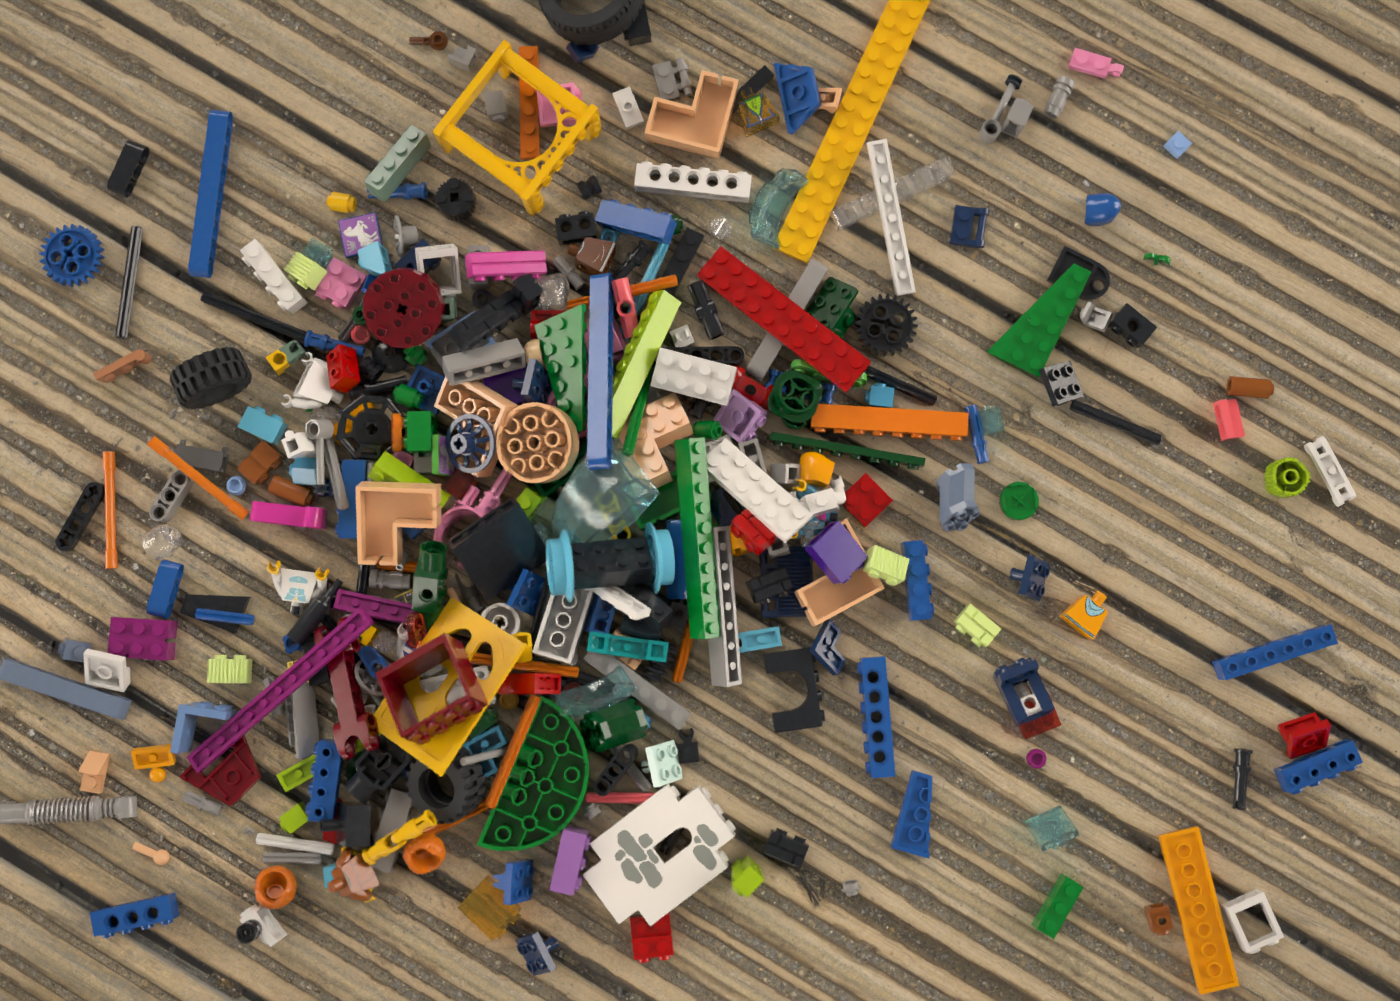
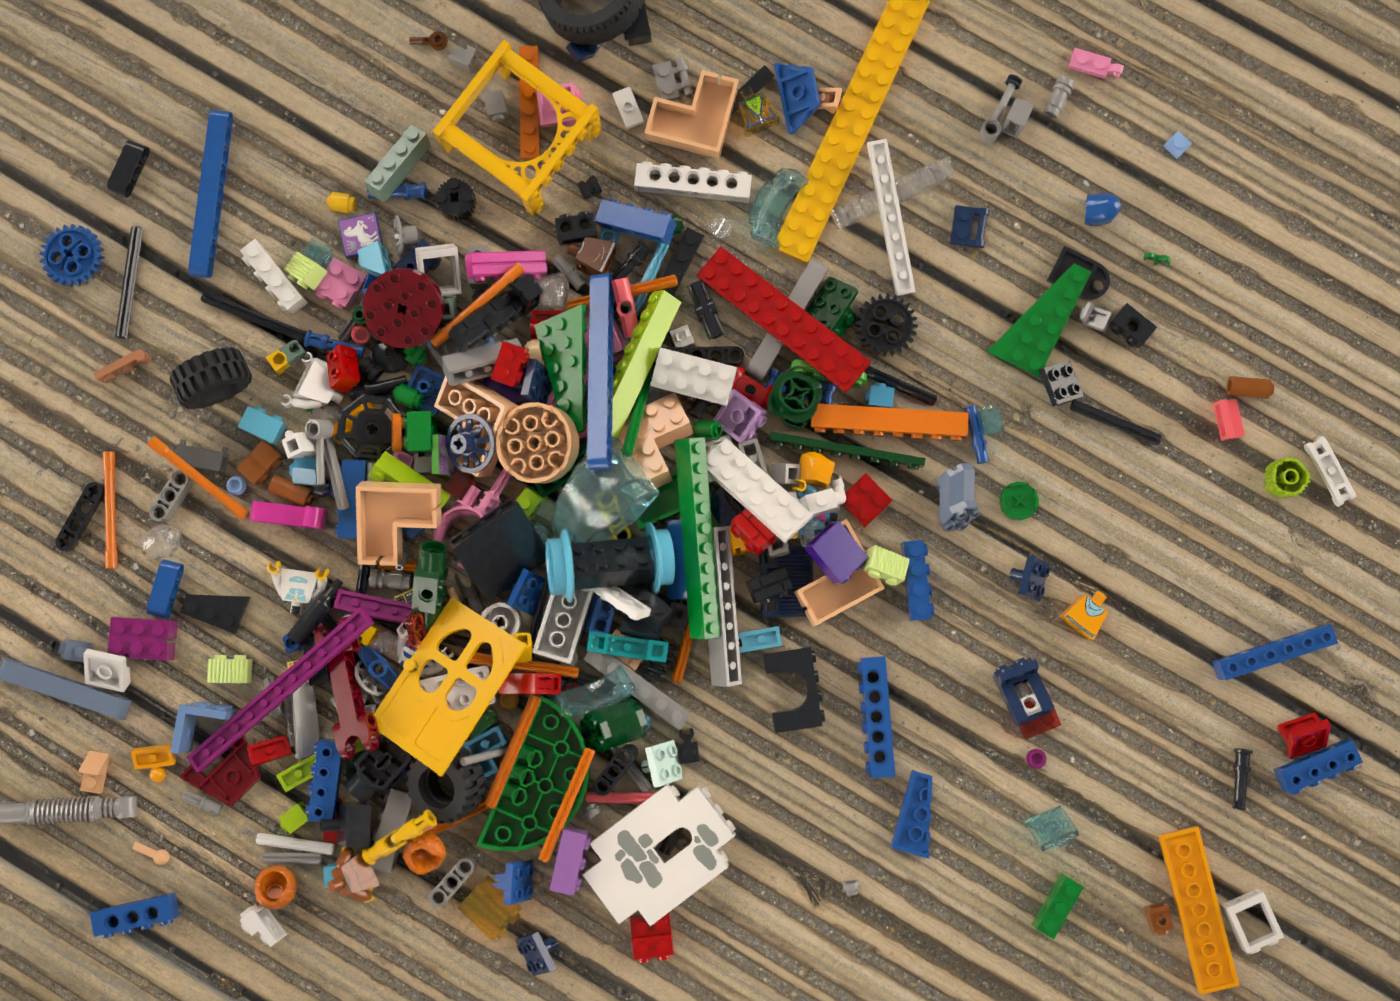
(223, 616): blue axle -> none
(253, 930): black wheel -> none
(269, 750): none -> red plate
(415, 664): dark red window -> none
(444, 886): none -> light grey beam
(509, 276): none -> orange piece
(510, 364): none -> red bracket
(566, 805): none -> orange axle
(746, 876): lime brick -> none
(786, 848): black brick -> none
(824, 648): dark blue plate -> none
(976, 625): yellowish green brick -> none

